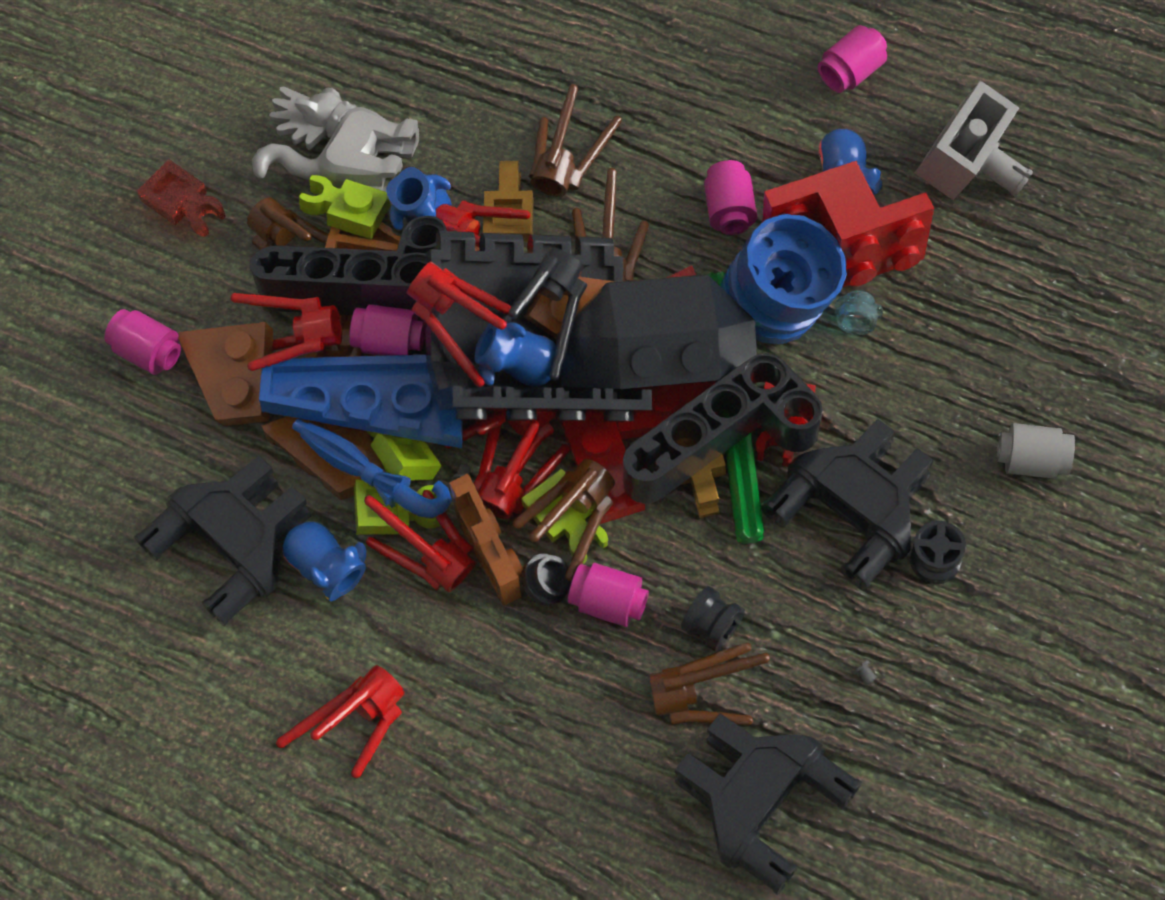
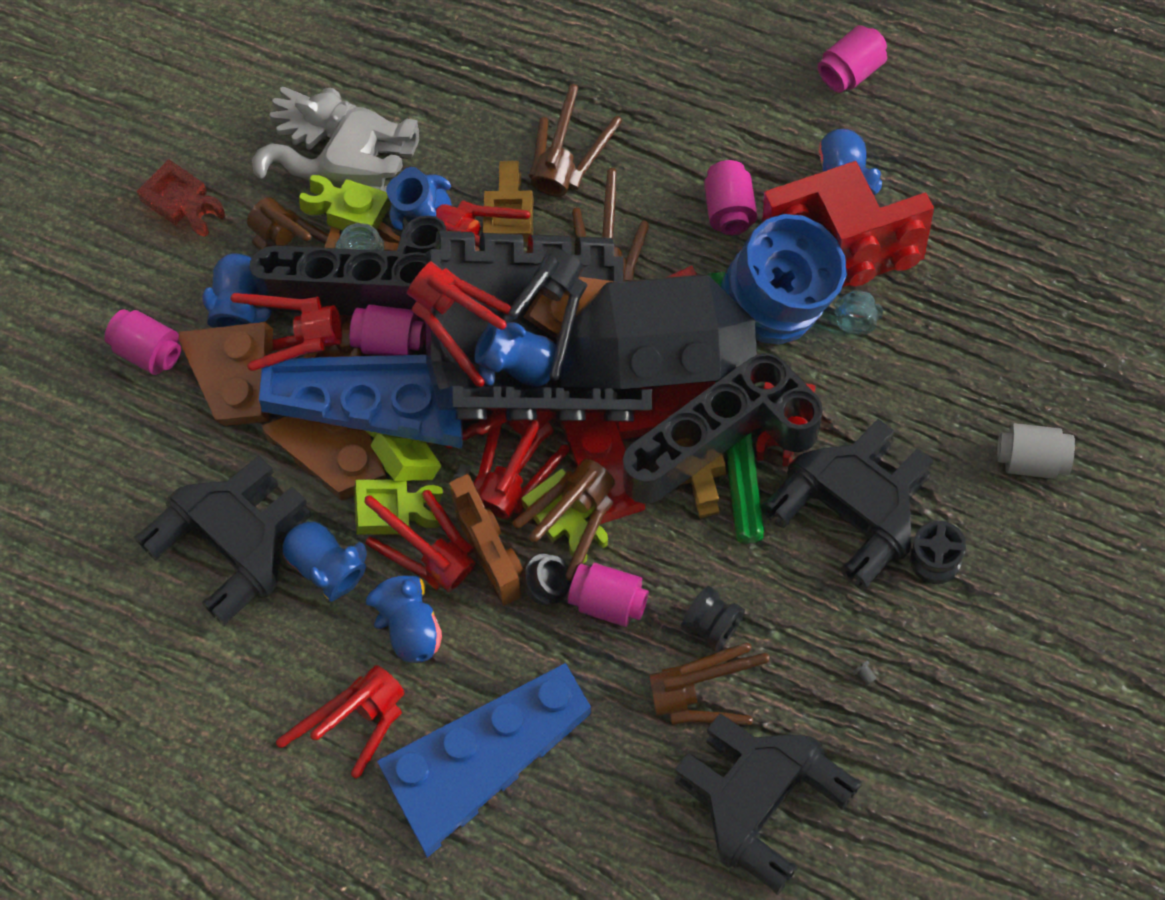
(229, 277): none -> blue animal
(360, 237): none -> clear light blue plate
(391, 487): blue piece -> none
(411, 622): none -> blue animal
(465, 763): none -> blue wing
(971, 146): light grey brick -> none

